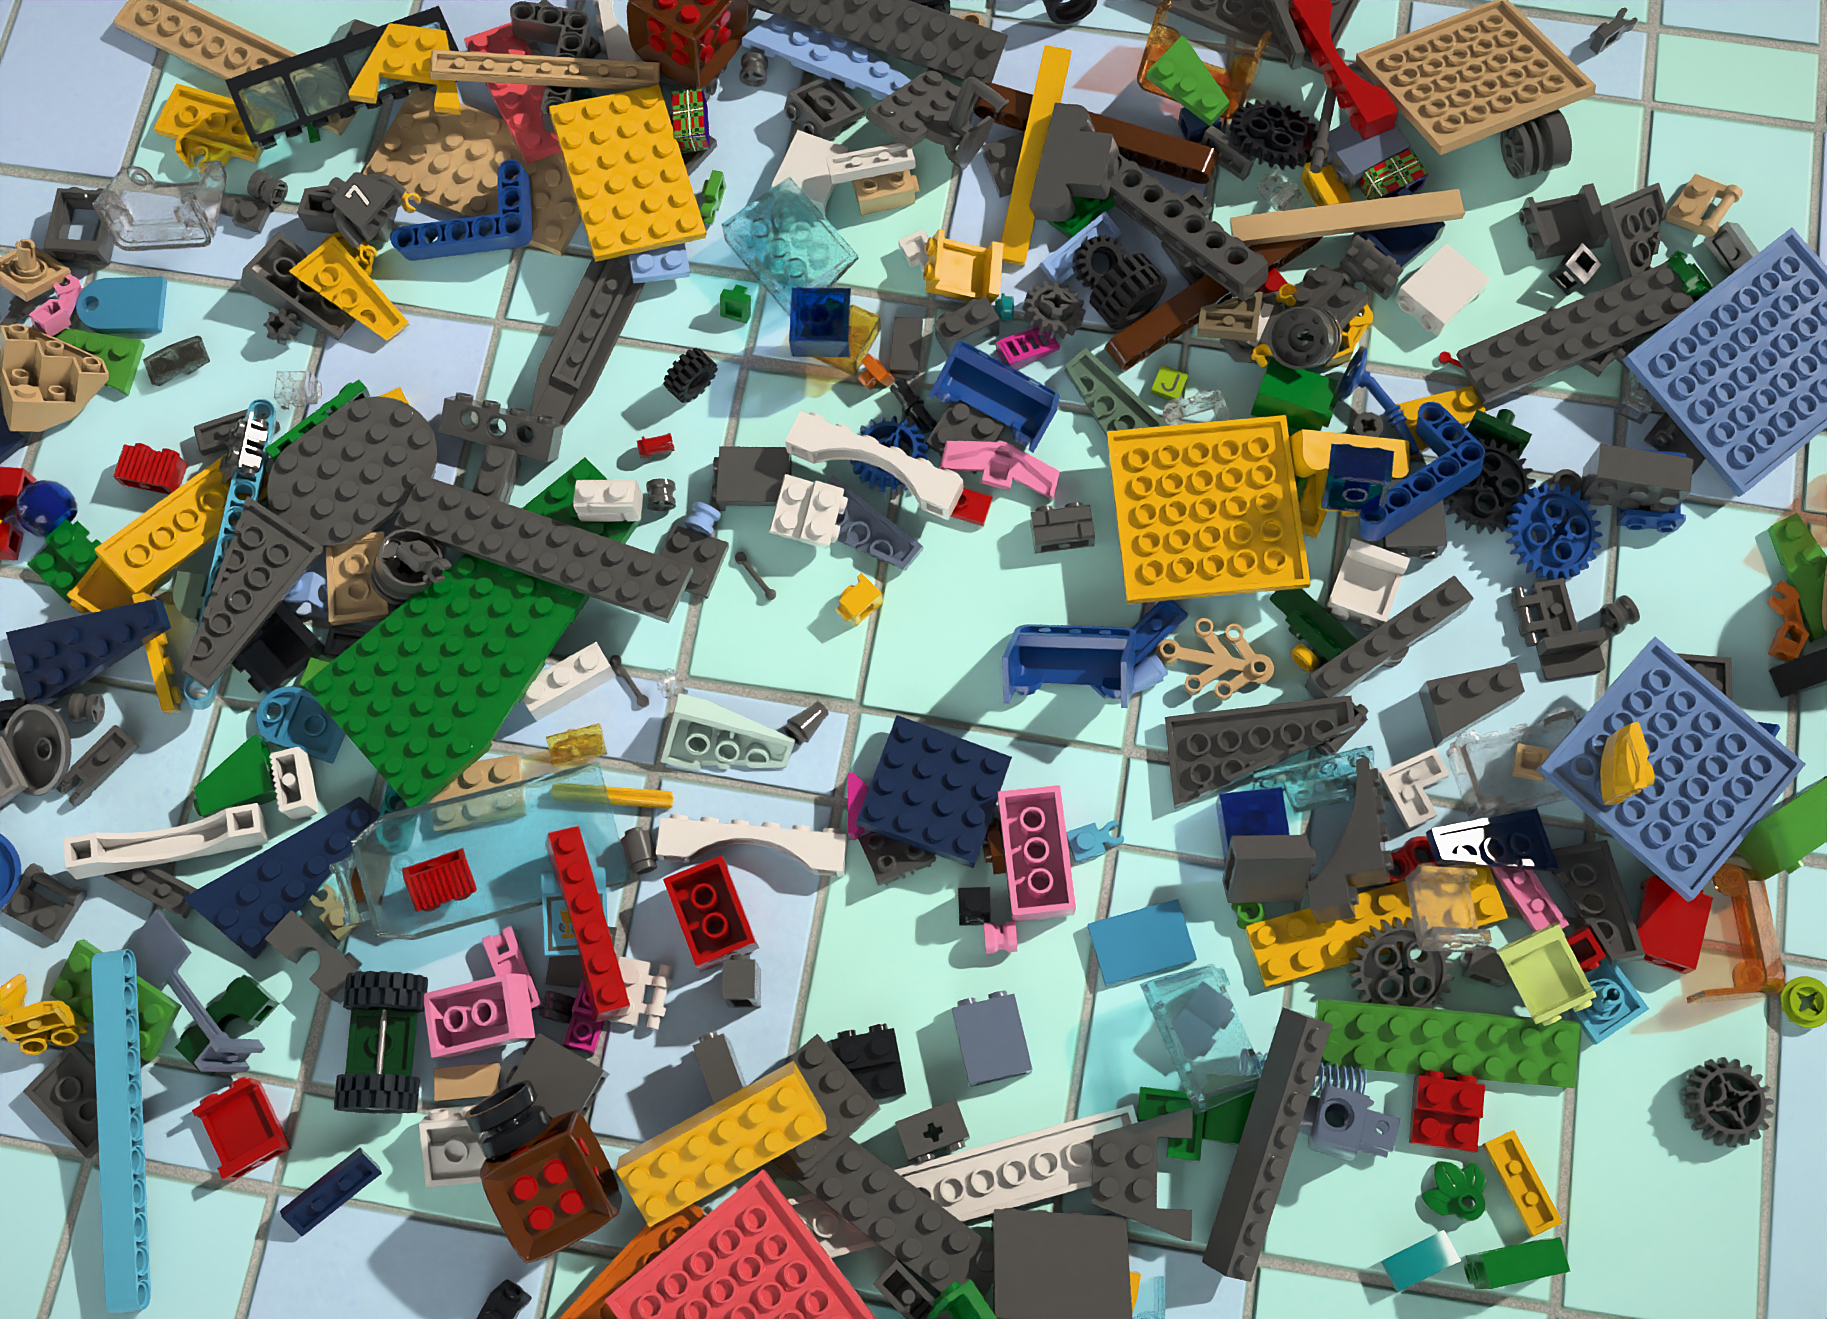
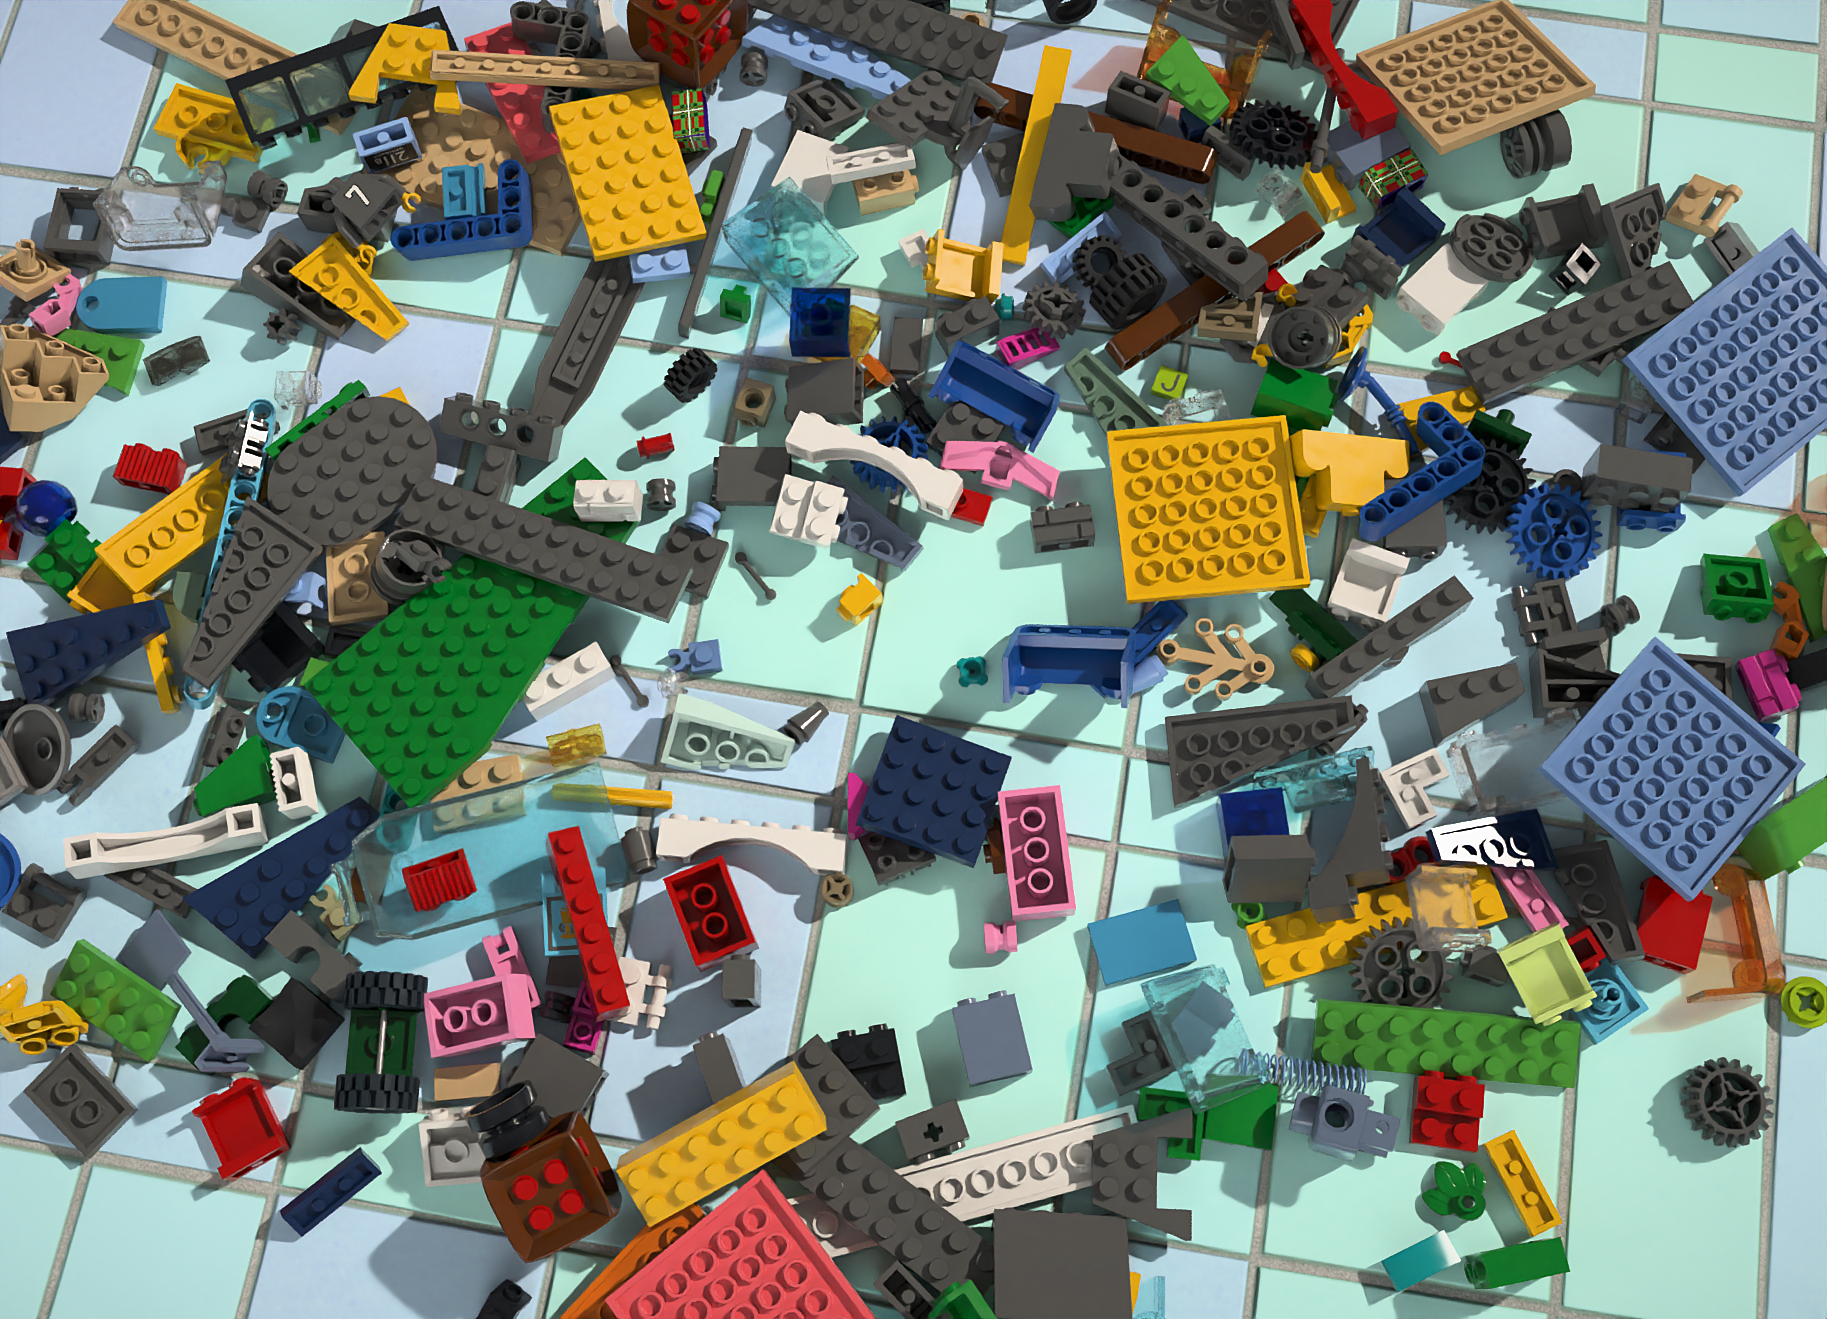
(120, 1132): medium azure beam -> none
(228, 732): none -> dark grey hinge
(297, 1024): none -> black brick
(387, 145): none -> light blue brick
(464, 191): none -> dark azure plate
(702, 657): none -> medium blue plate
(714, 233): none -> dark grey tile
(755, 392): none -> dark tan brick
(828, 389): none -> dark grey brick
(834, 885): none -> dark tan wheel
(968, 664): none -> teal plate
(974, 906): black brick -> none
(1088, 842): medium azure plate -> none
(1137, 101): none -> dark grey brick
(1149, 1058): none -> dark grey plate
(1266, 1144): dark grey brick -> none
(1348, 217): tan tile -> none
(1357, 479): clear blue brick -> none
(1369, 419): dark grey wheel -> none
(1491, 247): none -> dark grey tile
(1527, 760): tan plate -> none
(1565, 684): none -> dark grey wedge
(1609, 33): dark grey plate -> none
(1625, 765): yellow slope -> none
(1695, 282): green plate -> none
(1735, 588): none -> green plate
(1768, 685): none -> dark pink brick

